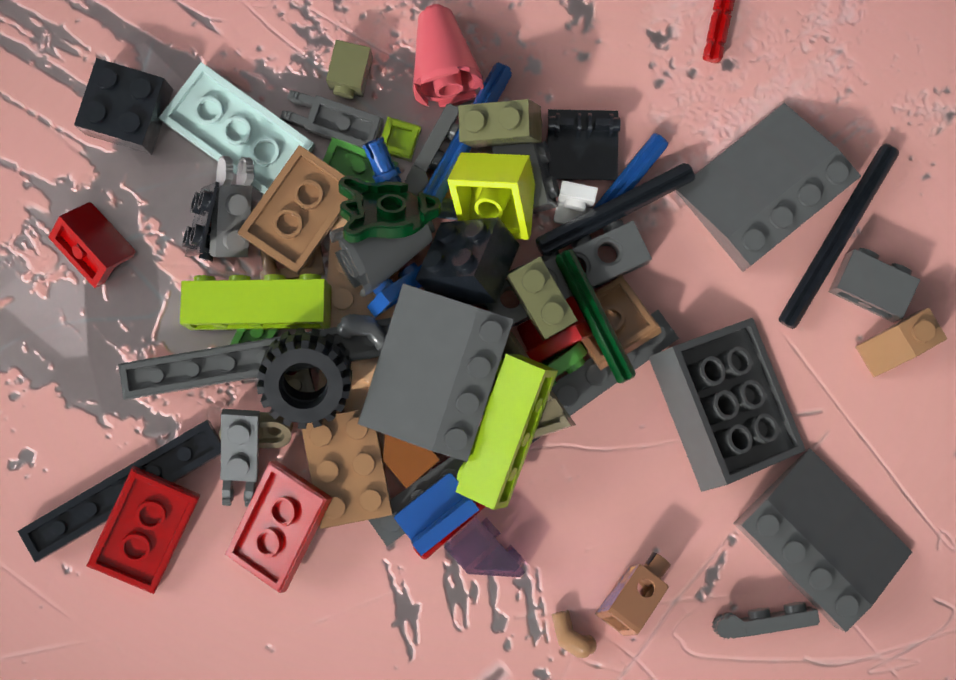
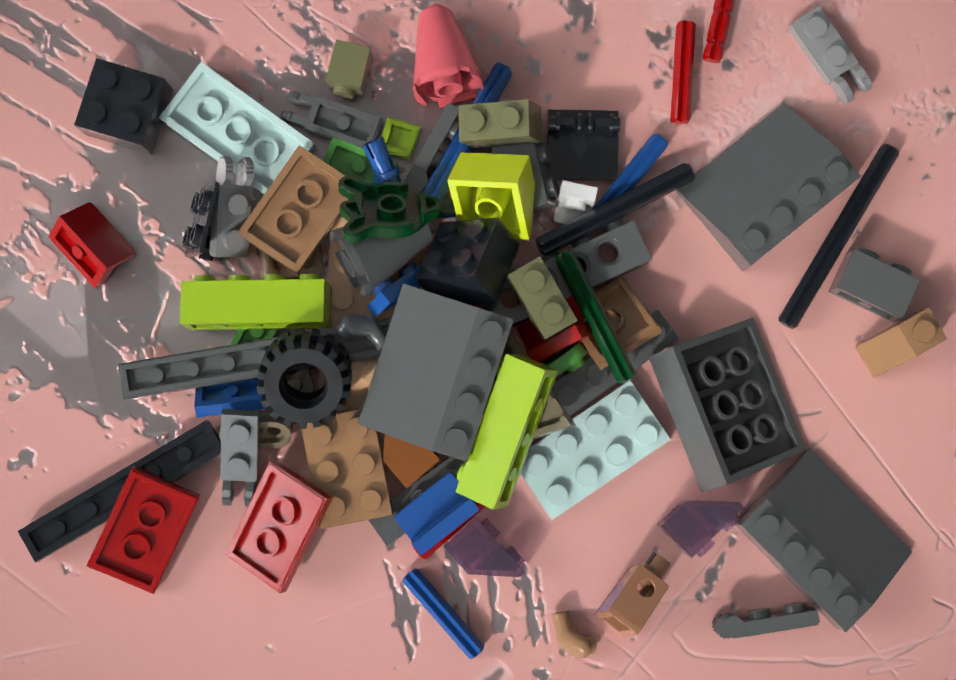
(233, 395): none -> blue plate
(443, 613): none -> blue axle
(594, 451): none -> light aqua plate
(683, 72): none -> red axle
(696, 522): none -> clear purple slope
(829, 53): none -> light grey hinge

